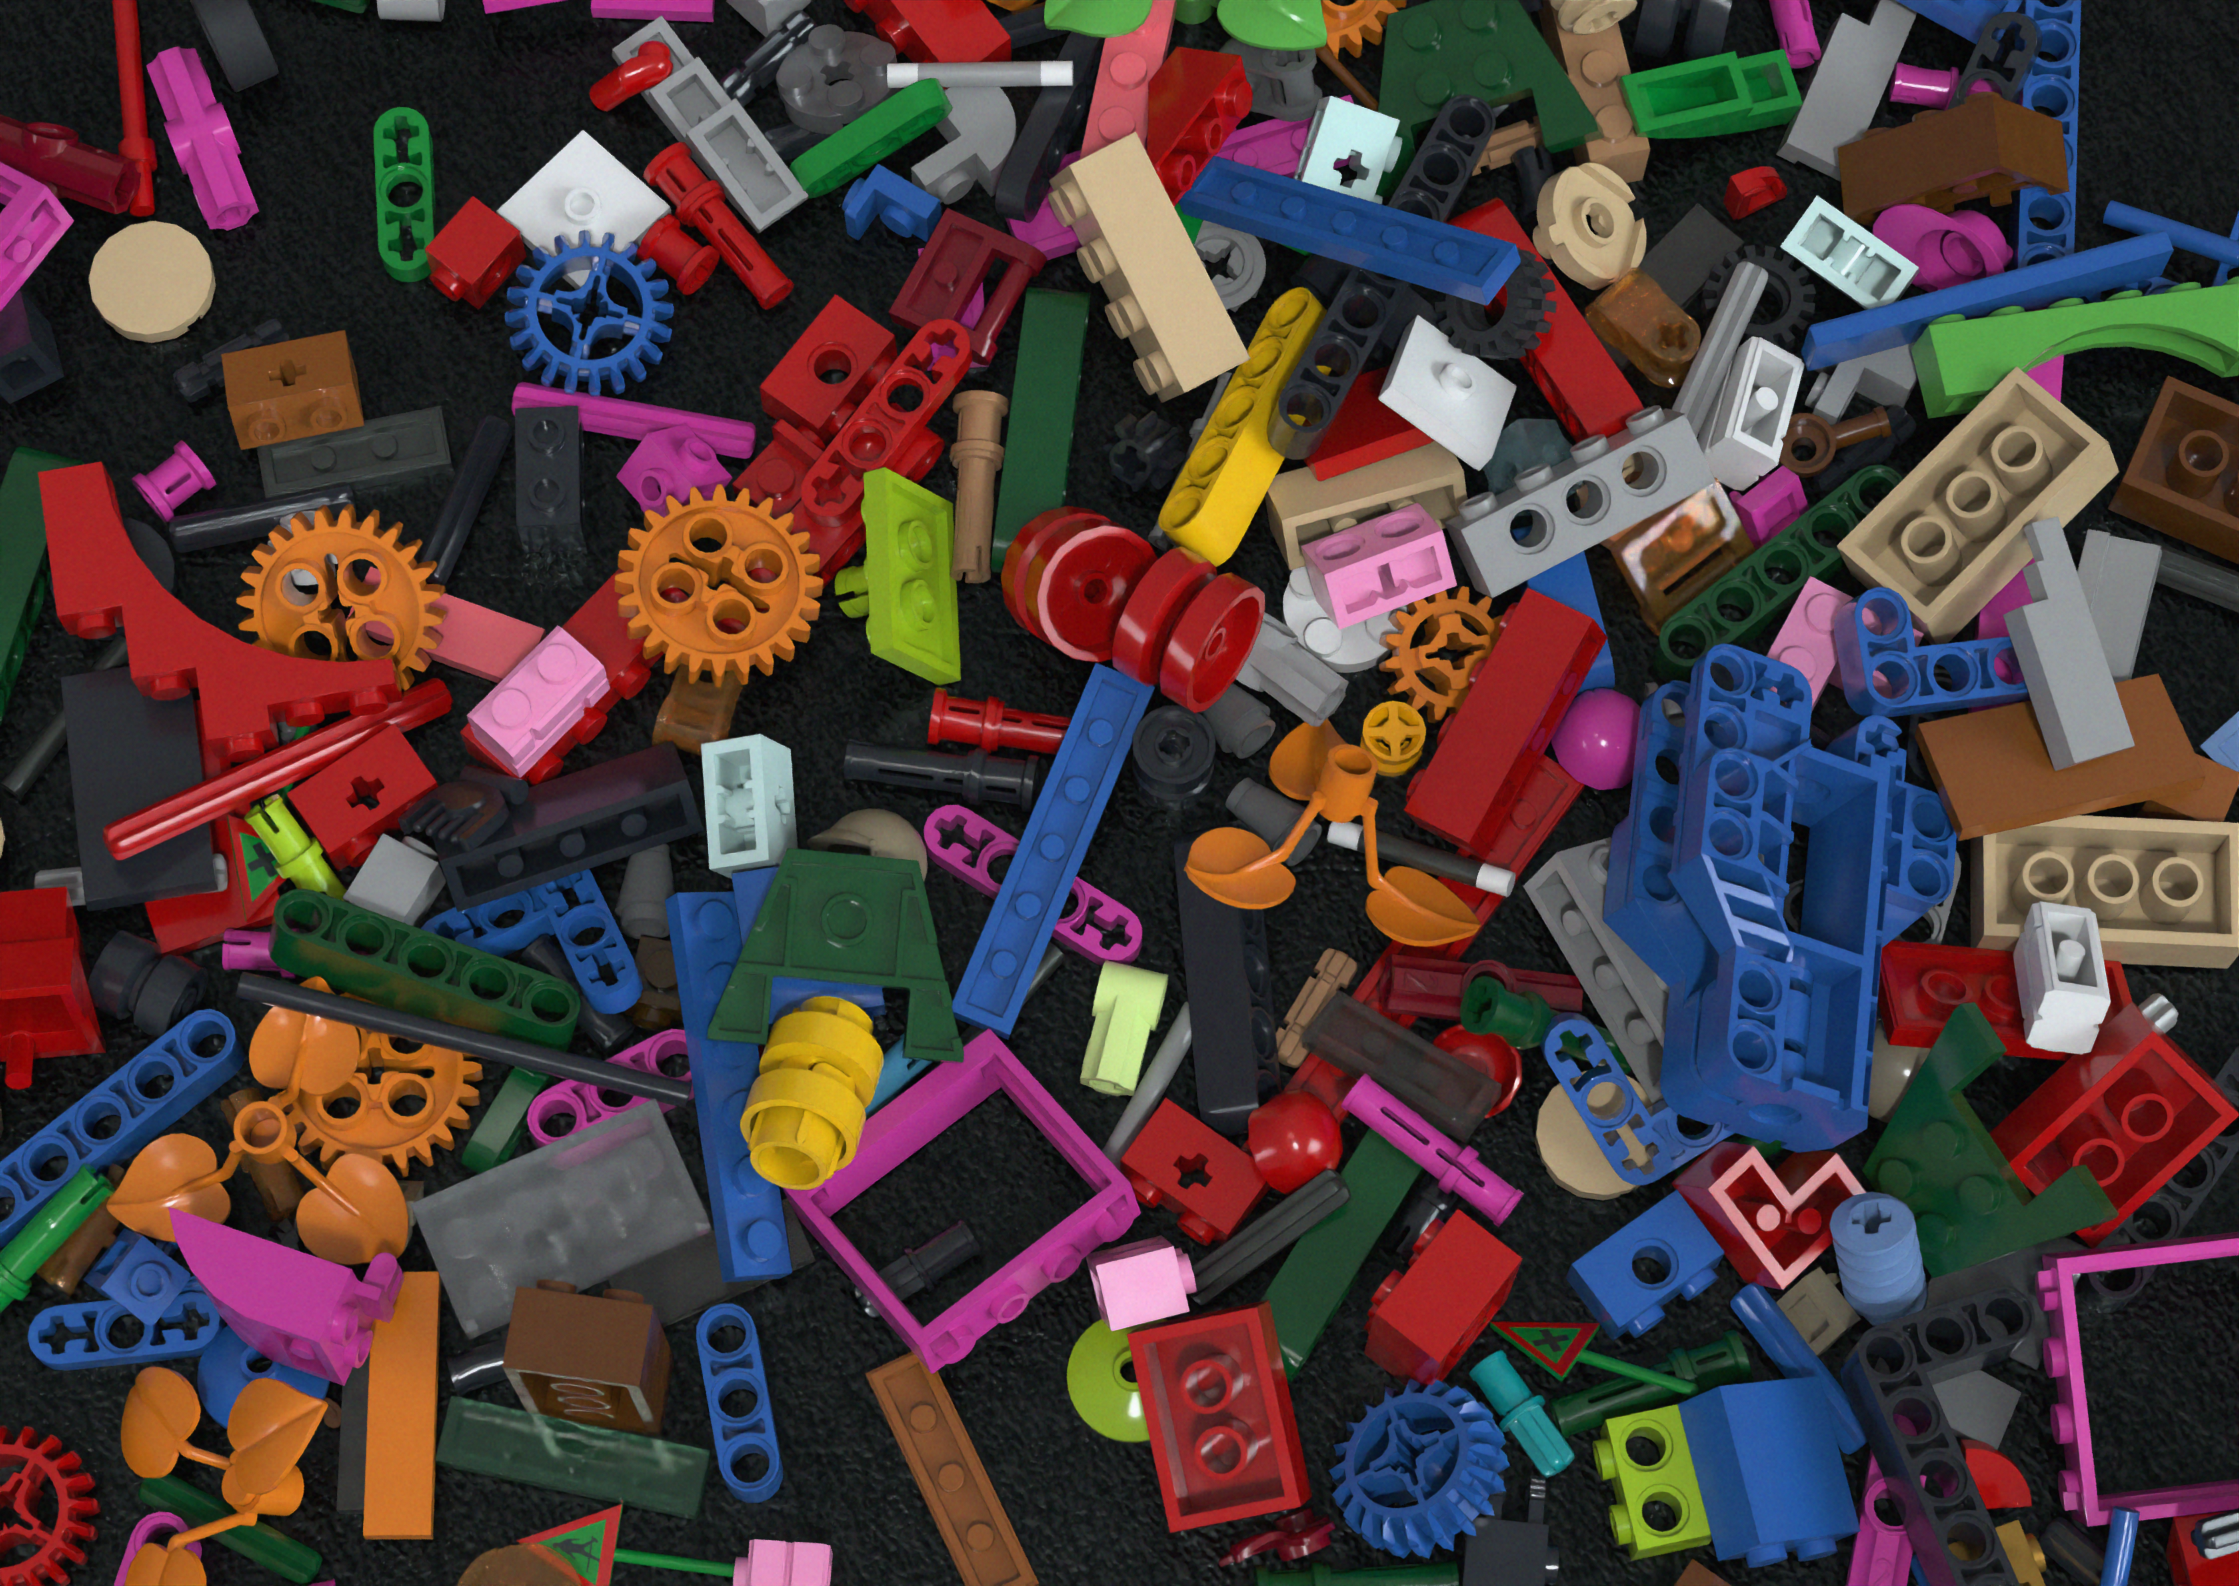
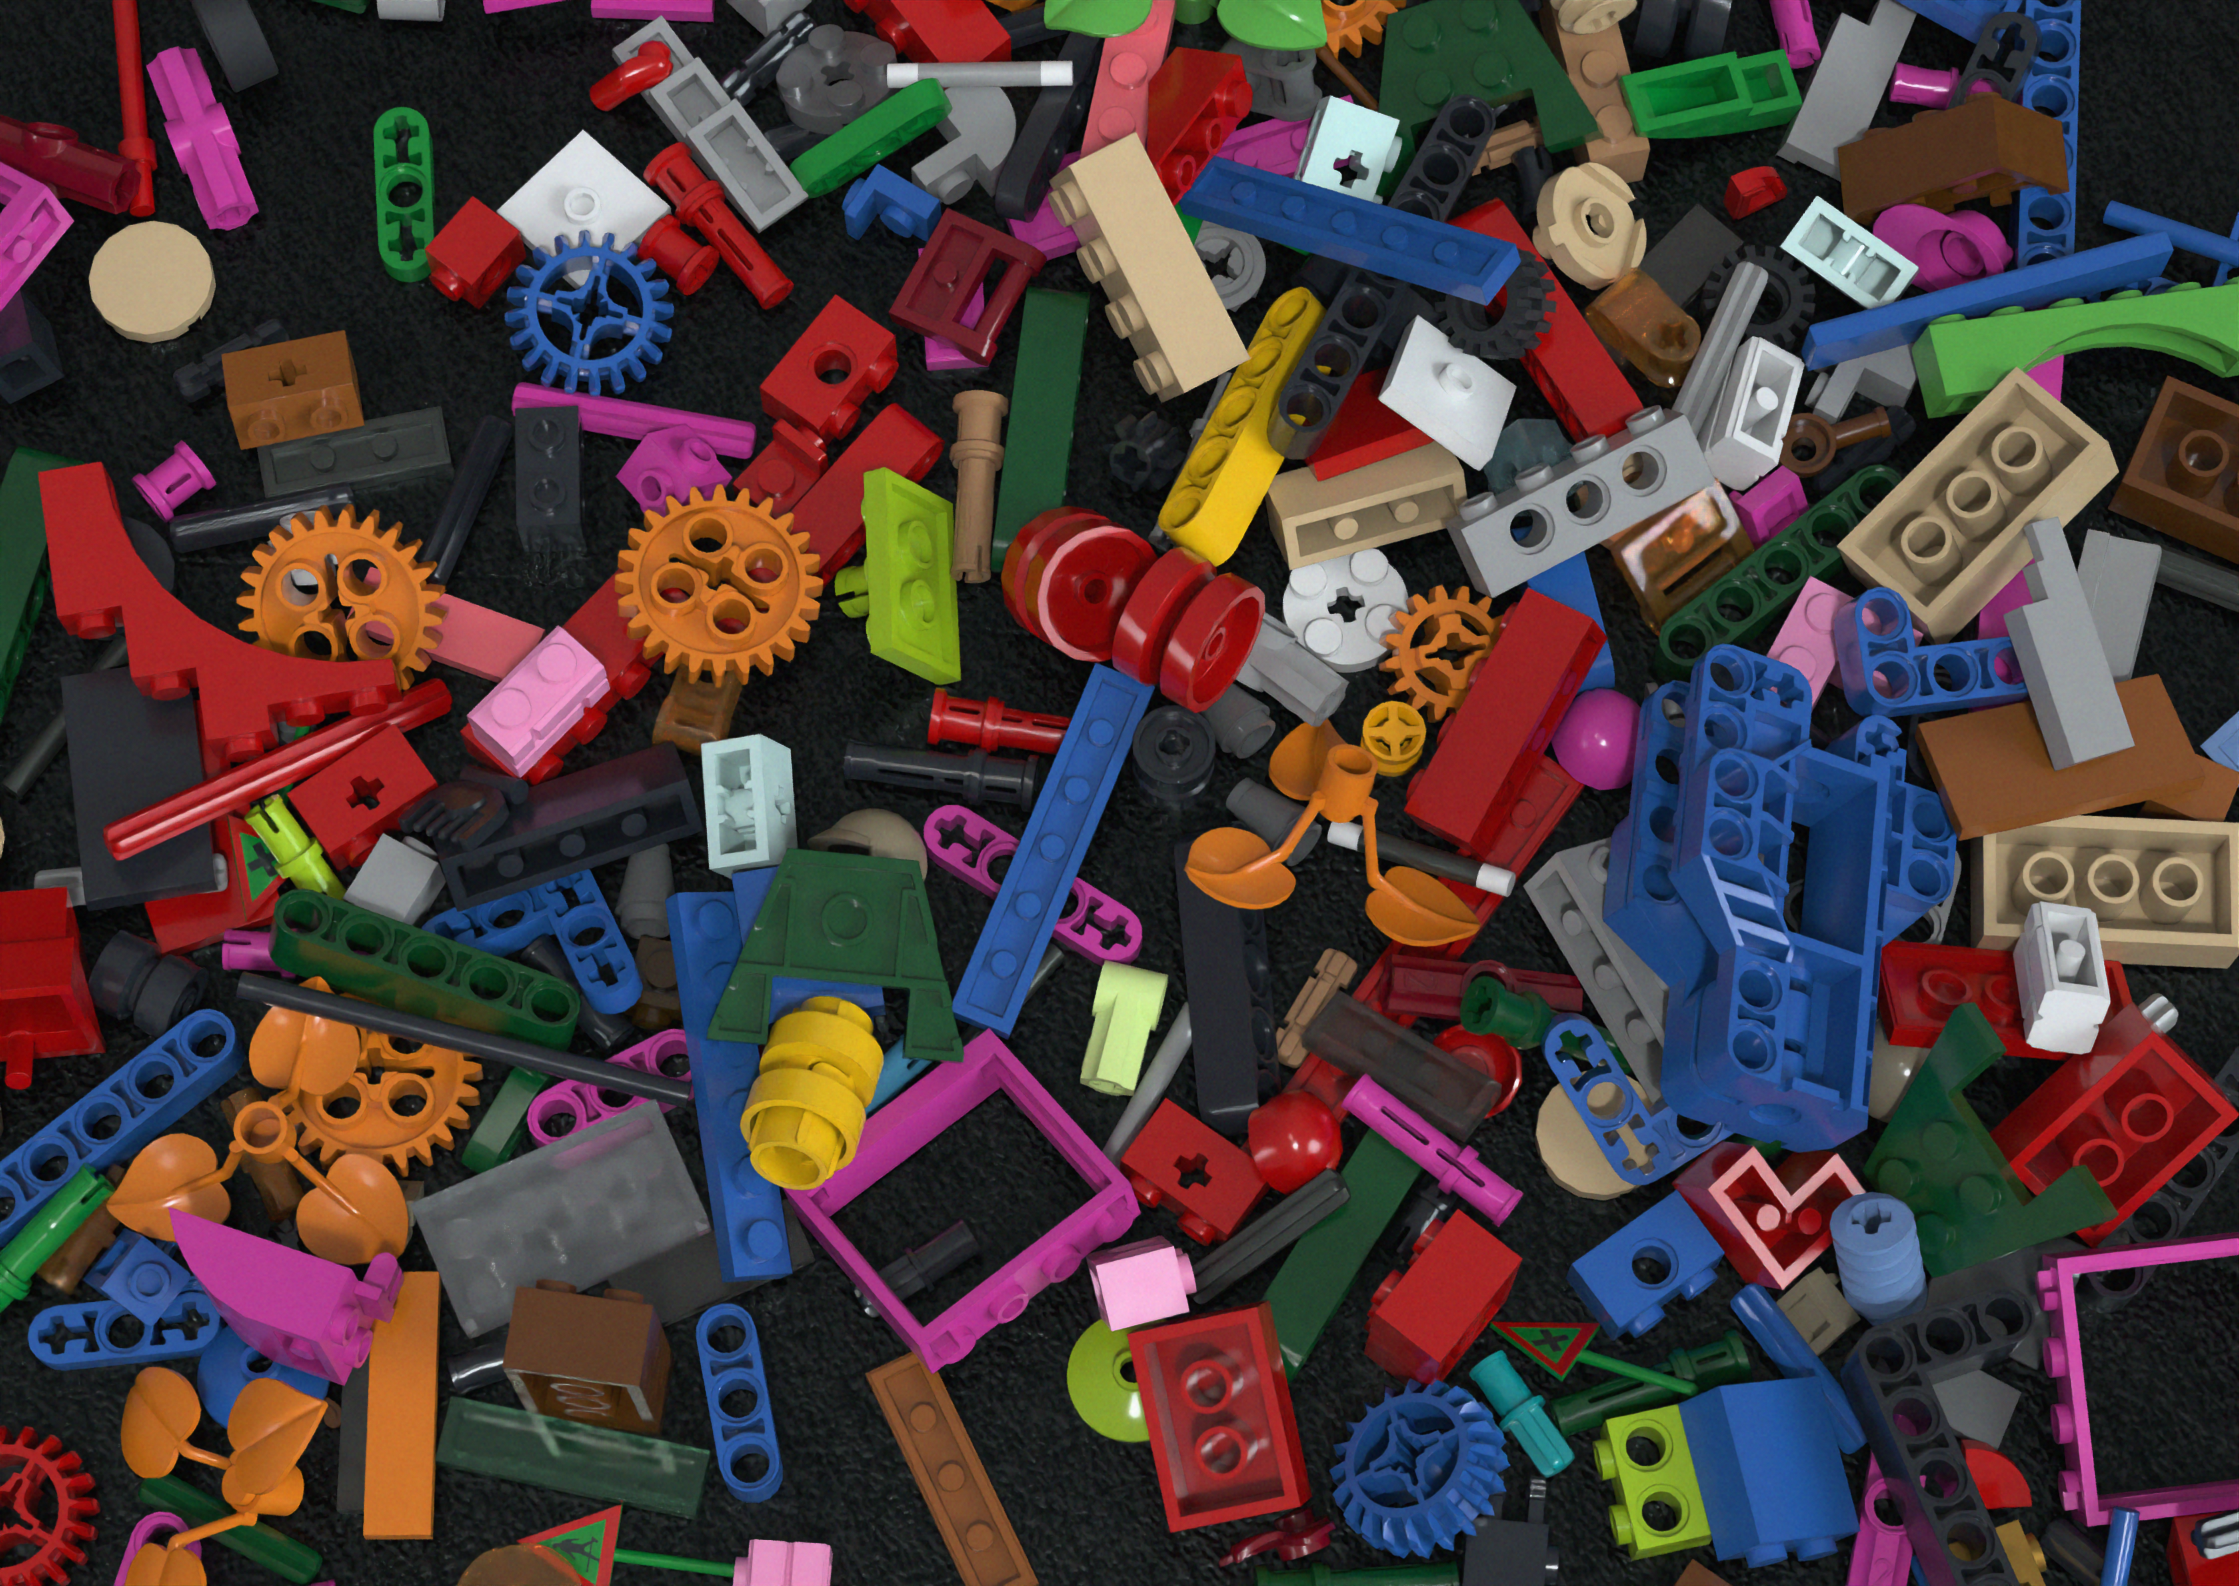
(880, 418): red beam -> none
(1379, 565): bright pink brick -> none

